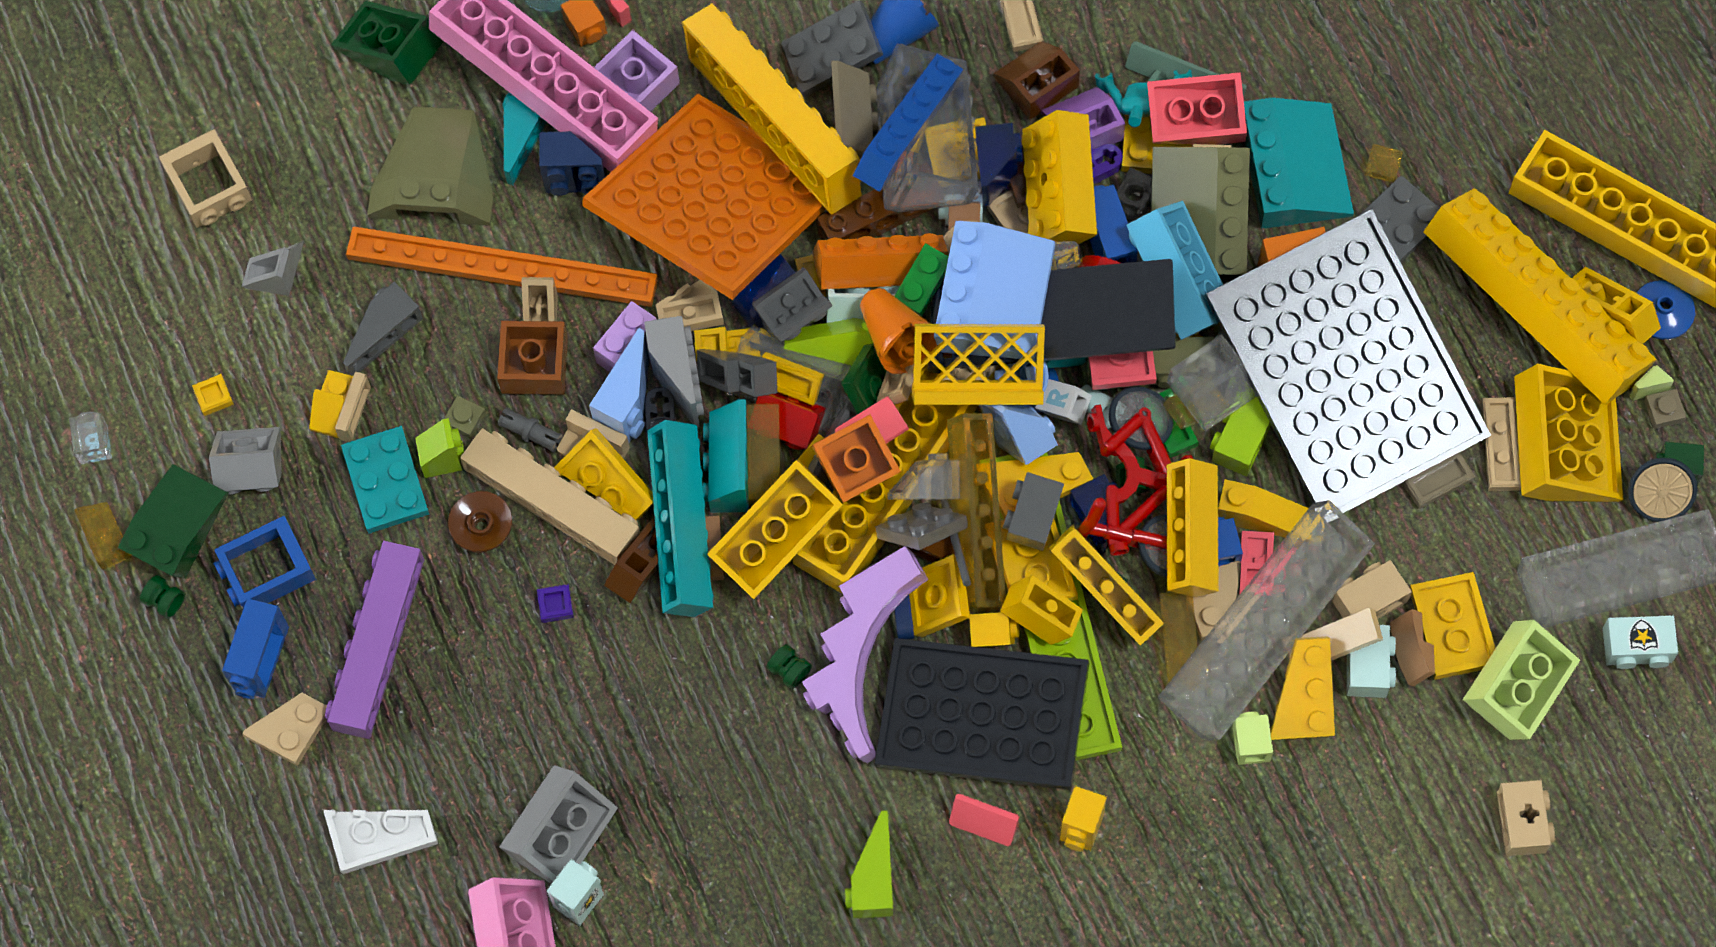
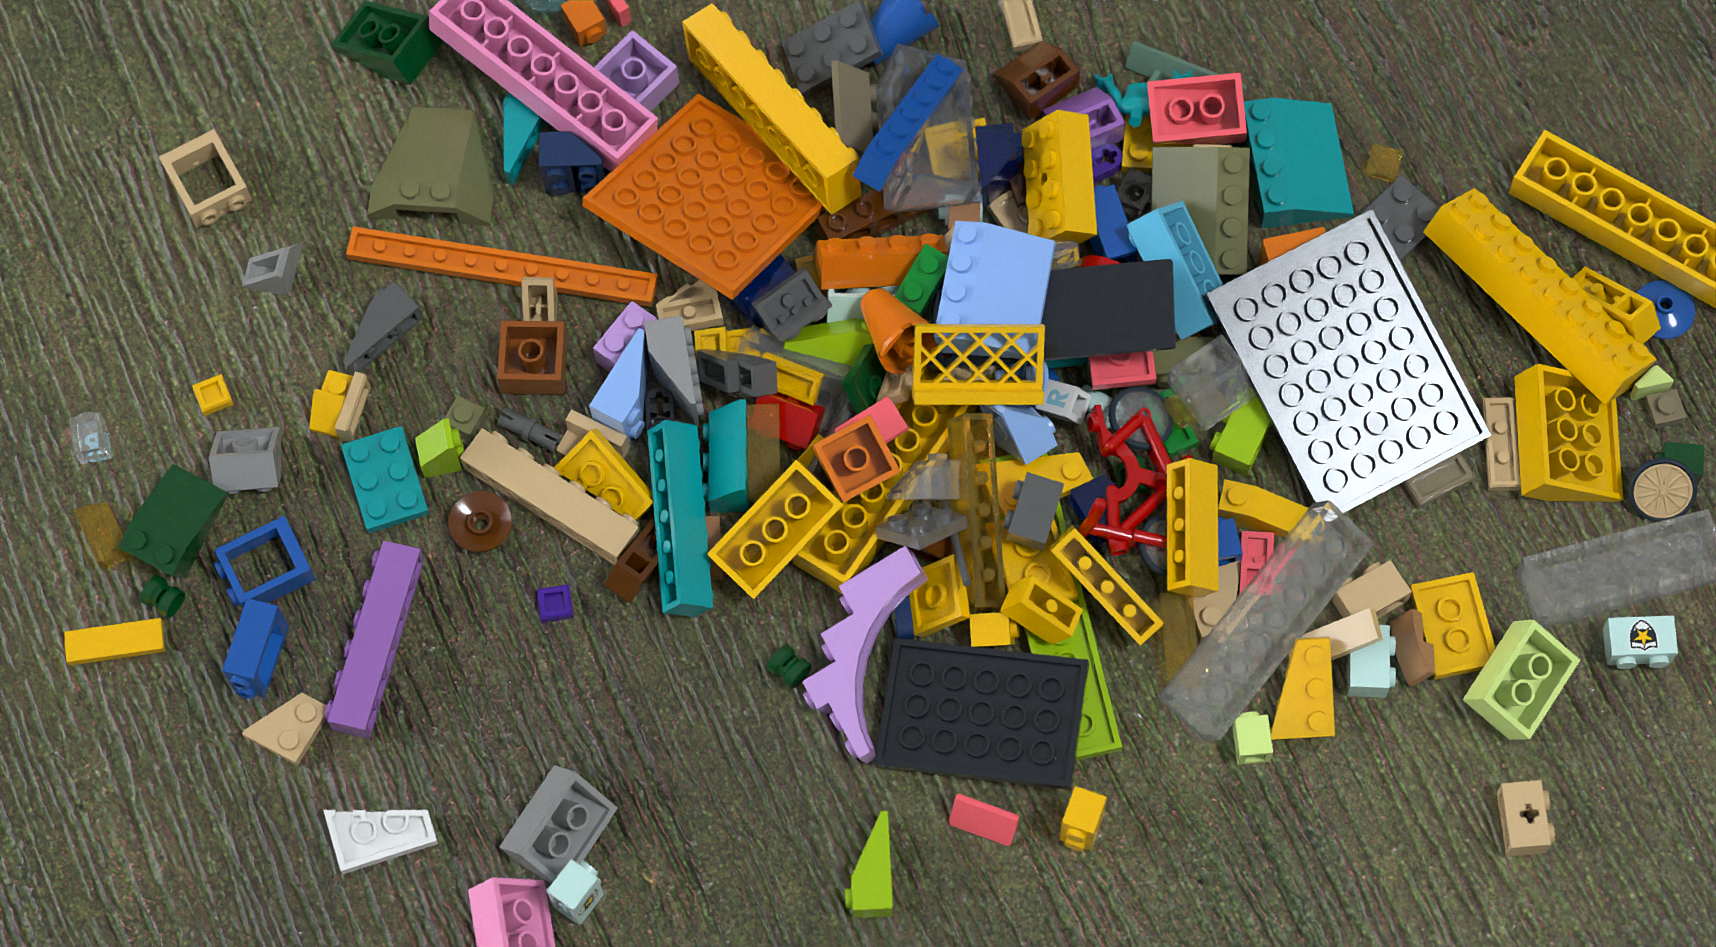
(114, 641): none -> yellow tile

